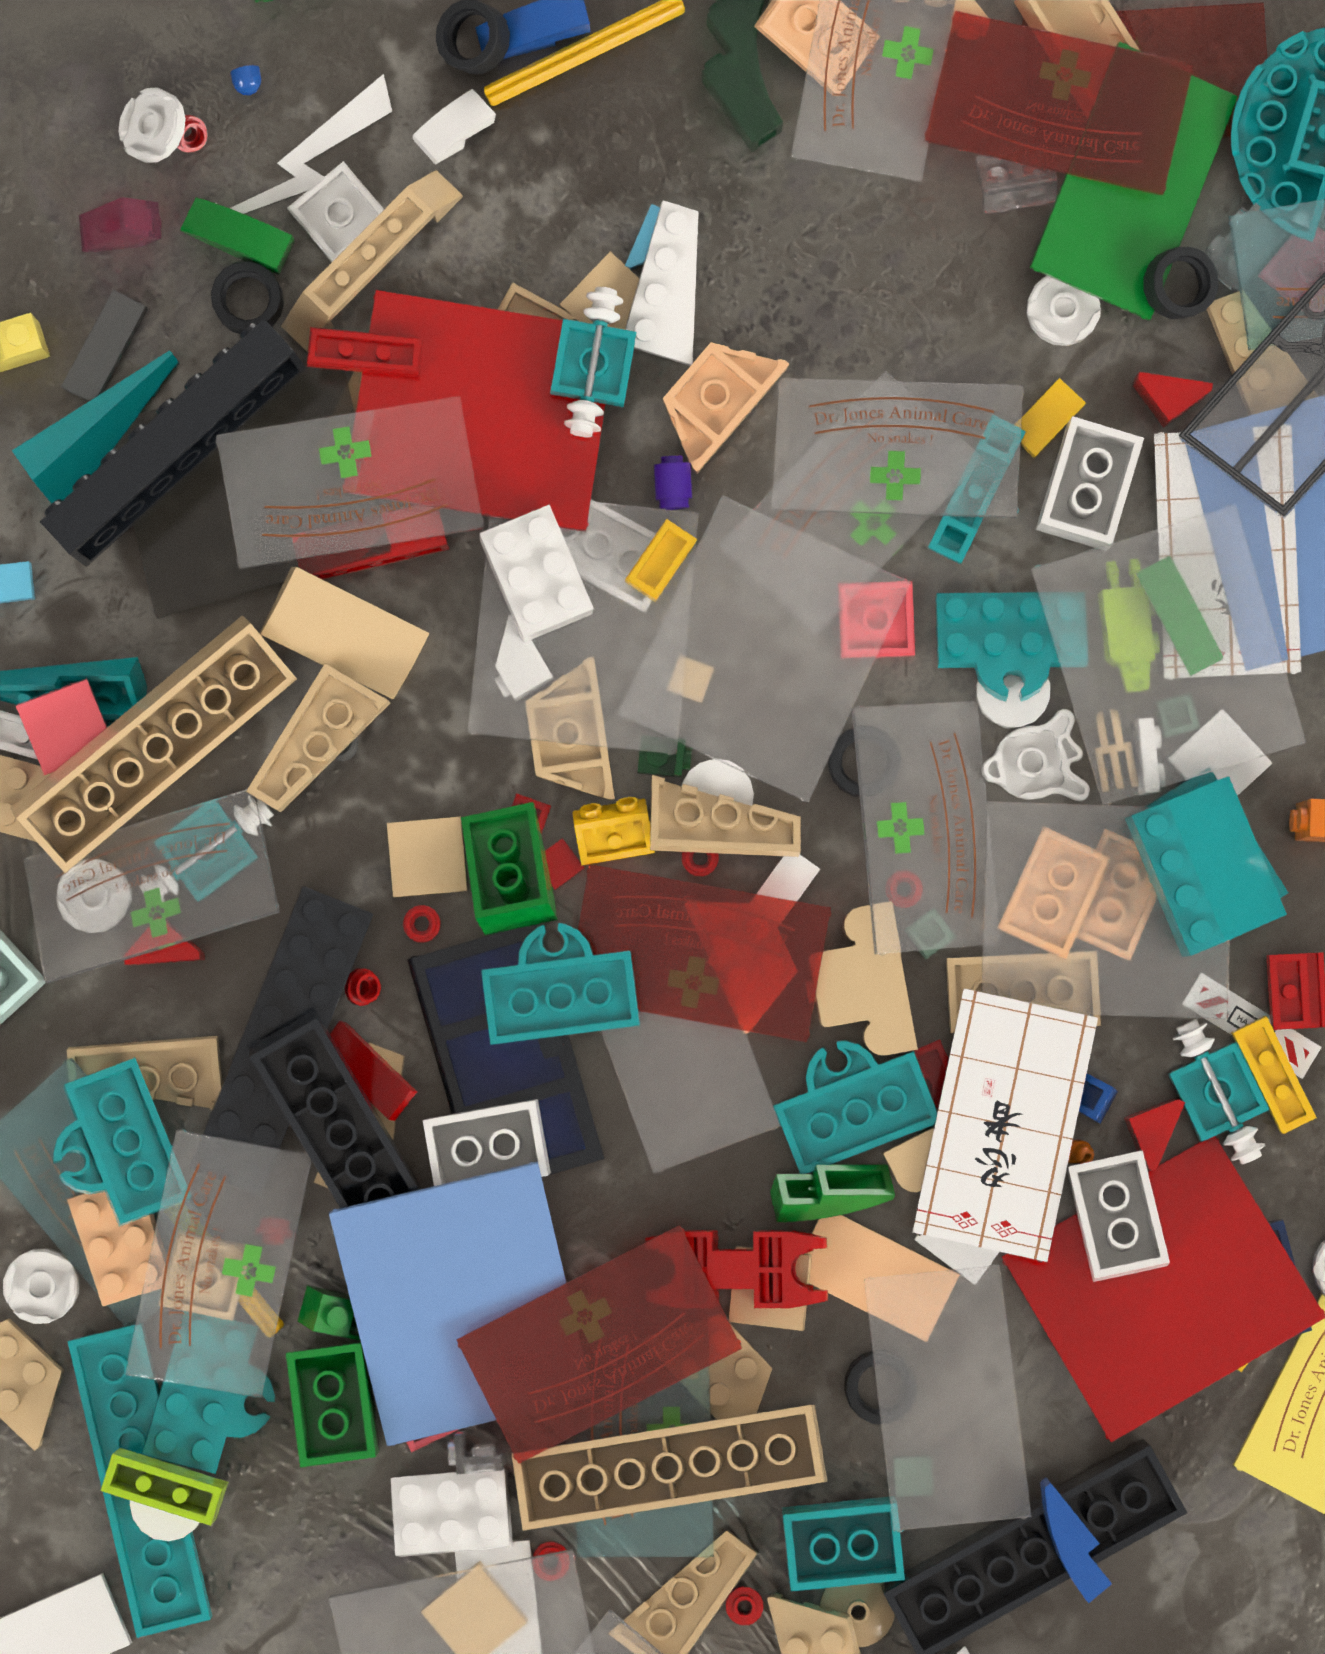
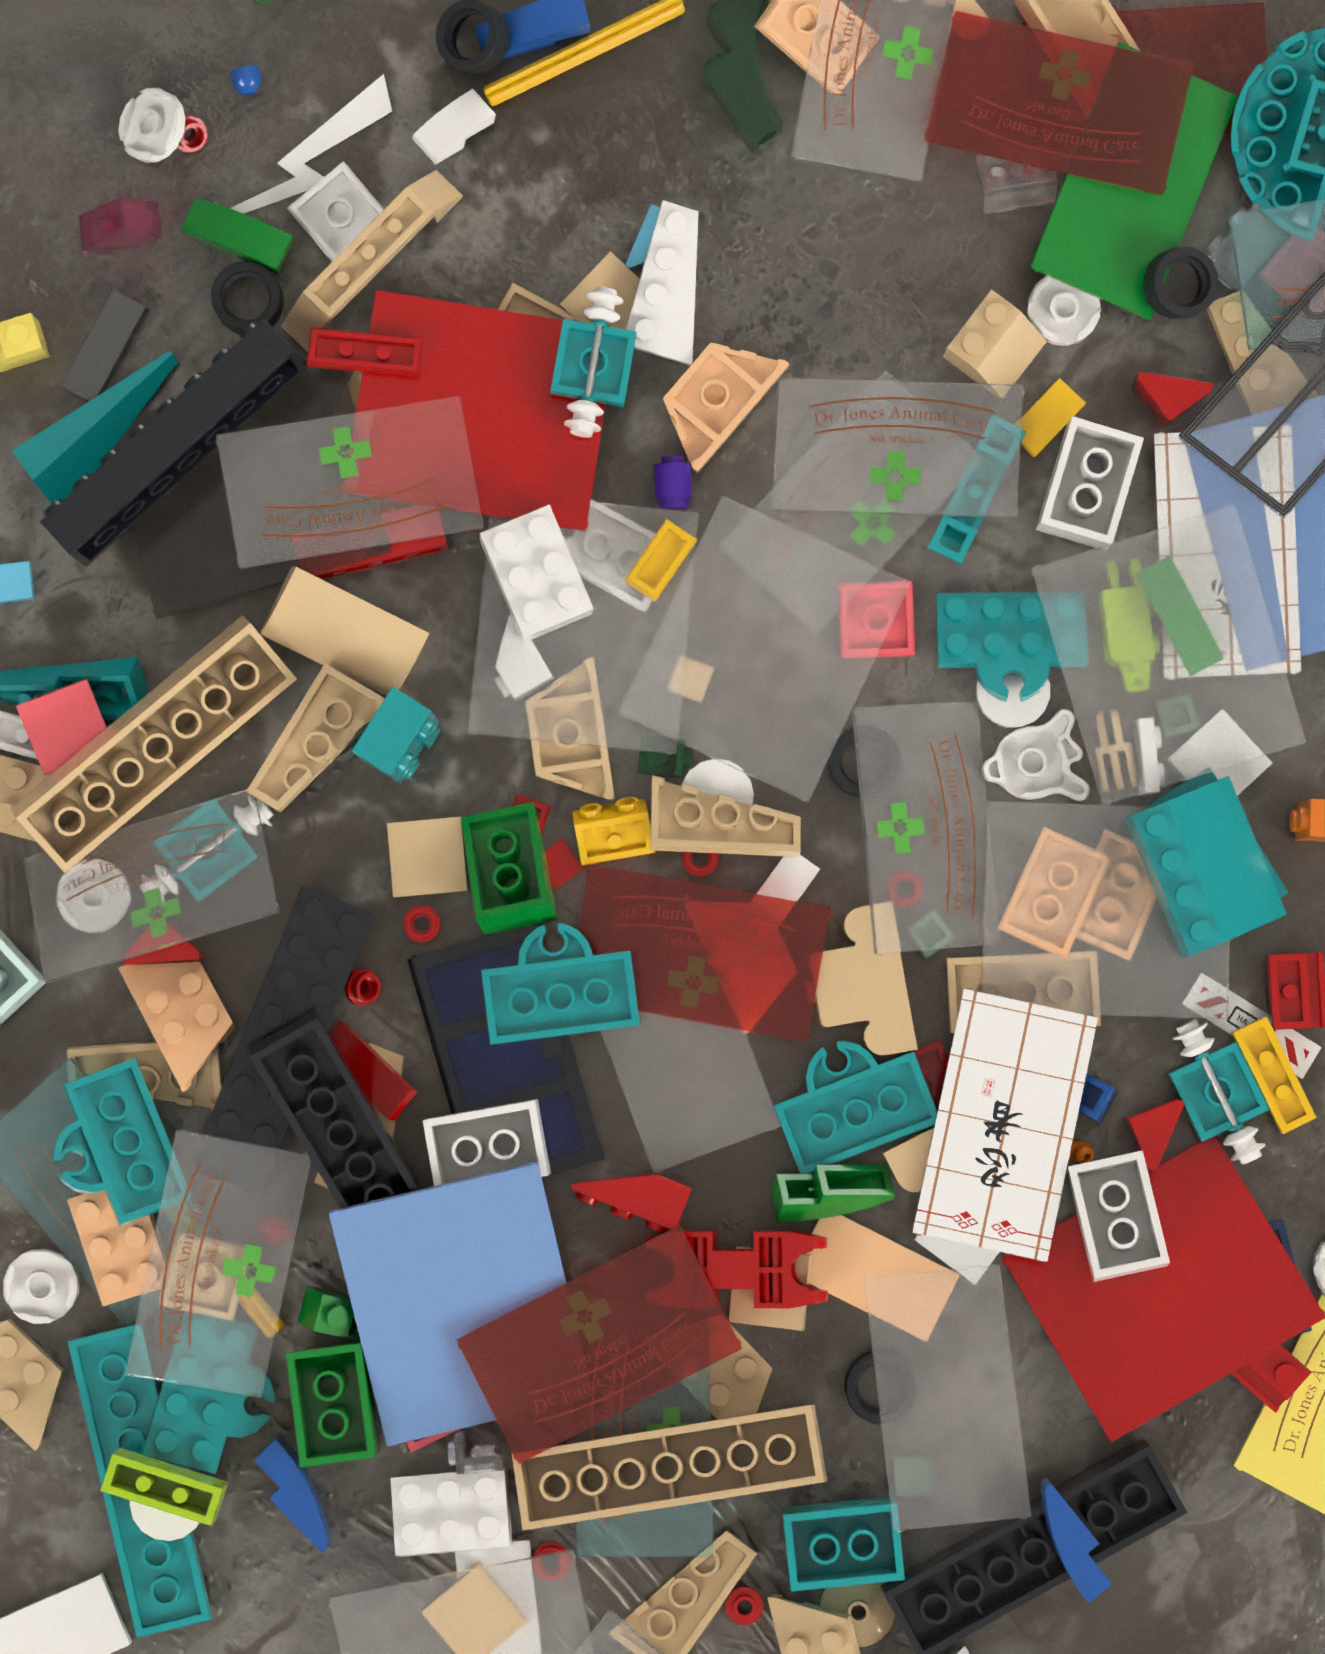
(181, 1013): none -> light nougat wing
(296, 1492): none -> blue slope
(397, 736): none -> teal brick
(645, 1195): none -> red slope
(995, 343): none -> tan slope
(1273, 1376): none -> red plate

